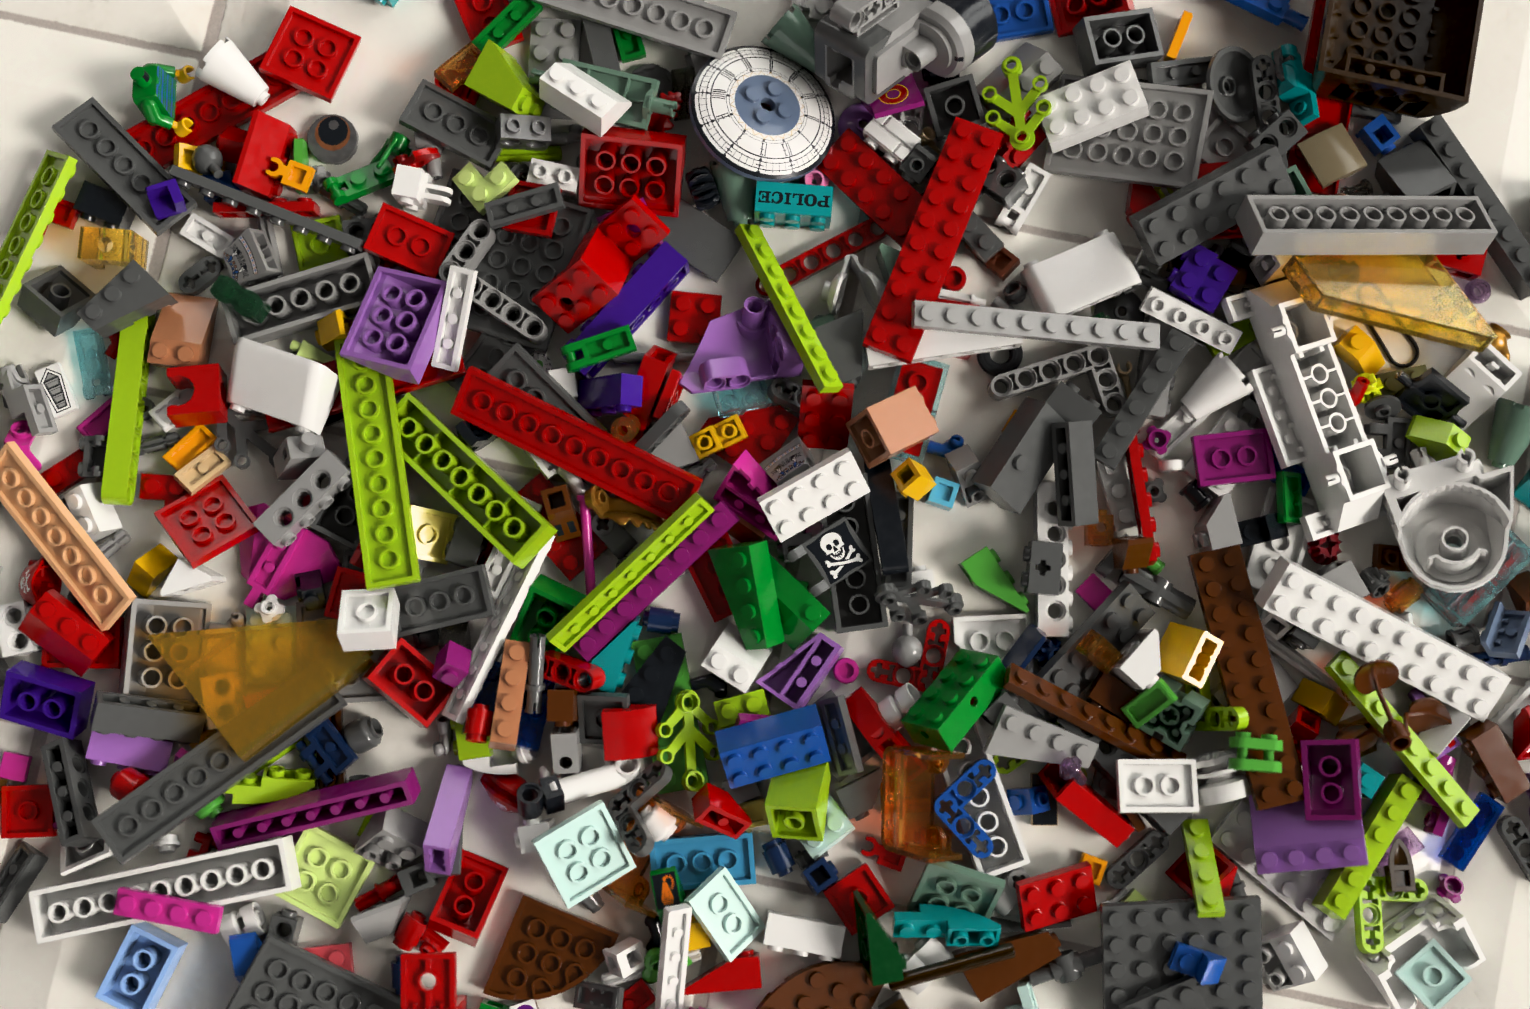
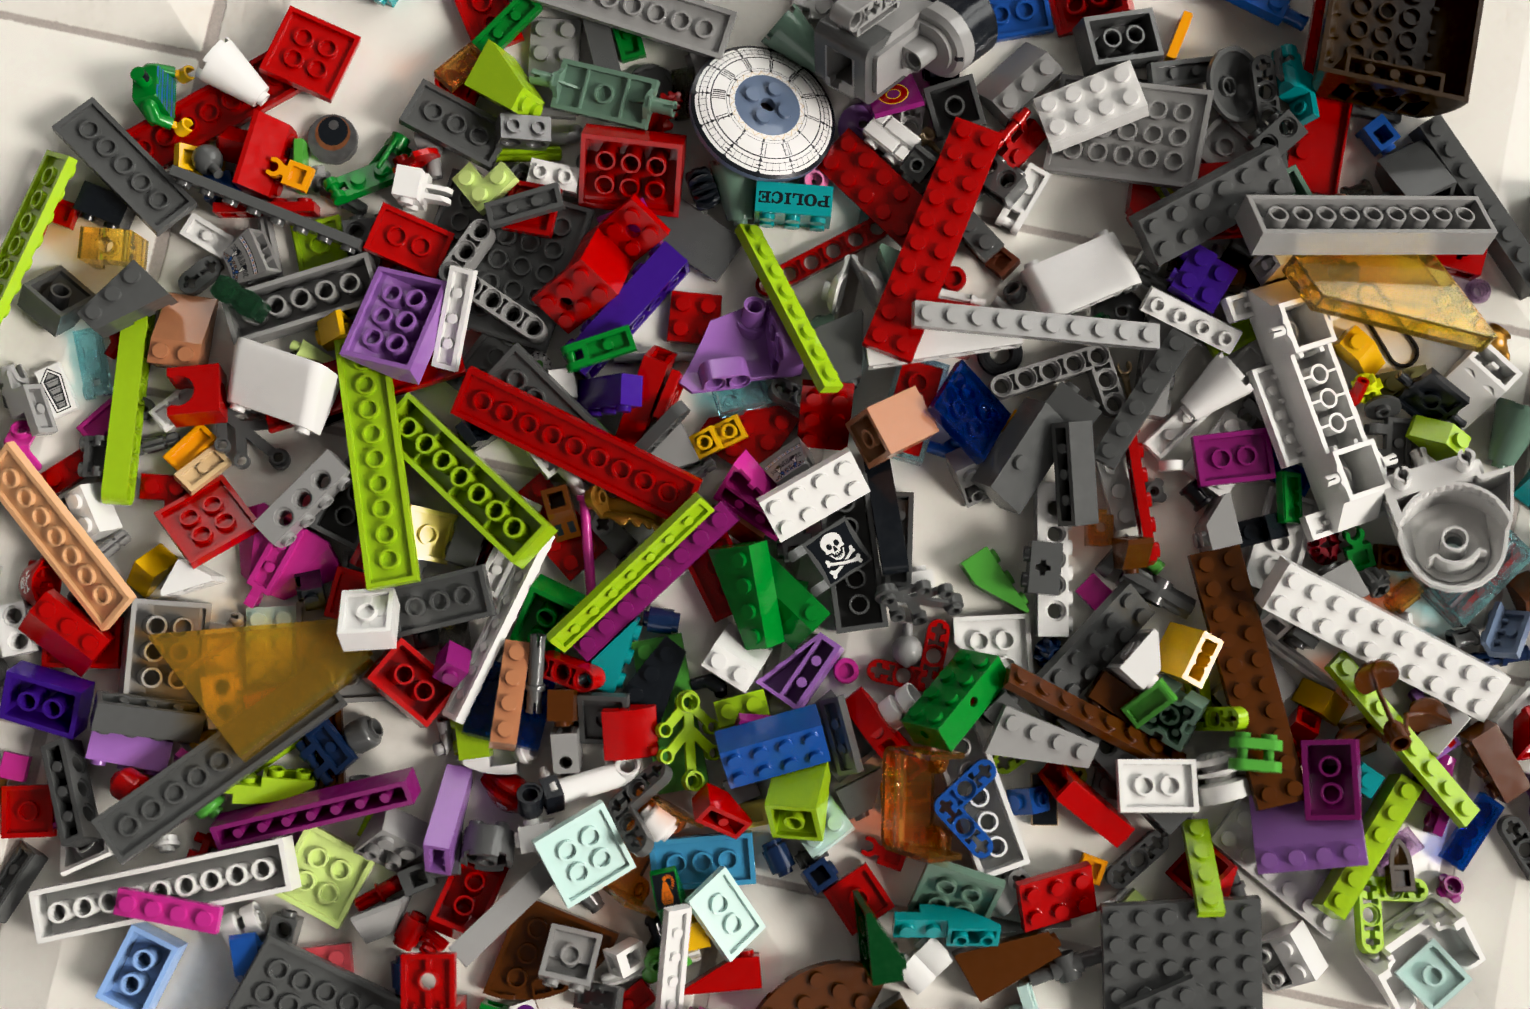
(166, 199): dark purple panel -> none
(272, 615): white plate -> none
(297, 455): light grey torso -> none
(478, 723): red brick -> none
(488, 846): none -> dark grey brick
(502, 914): none -> light grey tile
(570, 958): none -> light grey plate
(582, 97): white slope -> none
(632, 424): clear orange brick -> none
(804, 935): white brick -> none
(912, 479): yellow brick -> none
(943, 493): medium azure panel -> none
(954, 966): dark brown axle -> none
(969, 412): none -> clear blue plate
(1018, 107): lime plant -> none
(1025, 647): dark blue slope -> none
(1071, 768): clear purple plate -> none
(1099, 651): clear orange brick -> none
(1135, 821): reddish brown tile -> none
(1163, 436): magenta plate -> none
(1197, 963): blue slope -> none
(1331, 155): dark tan slope -> none
(1359, 550): none -> green plate

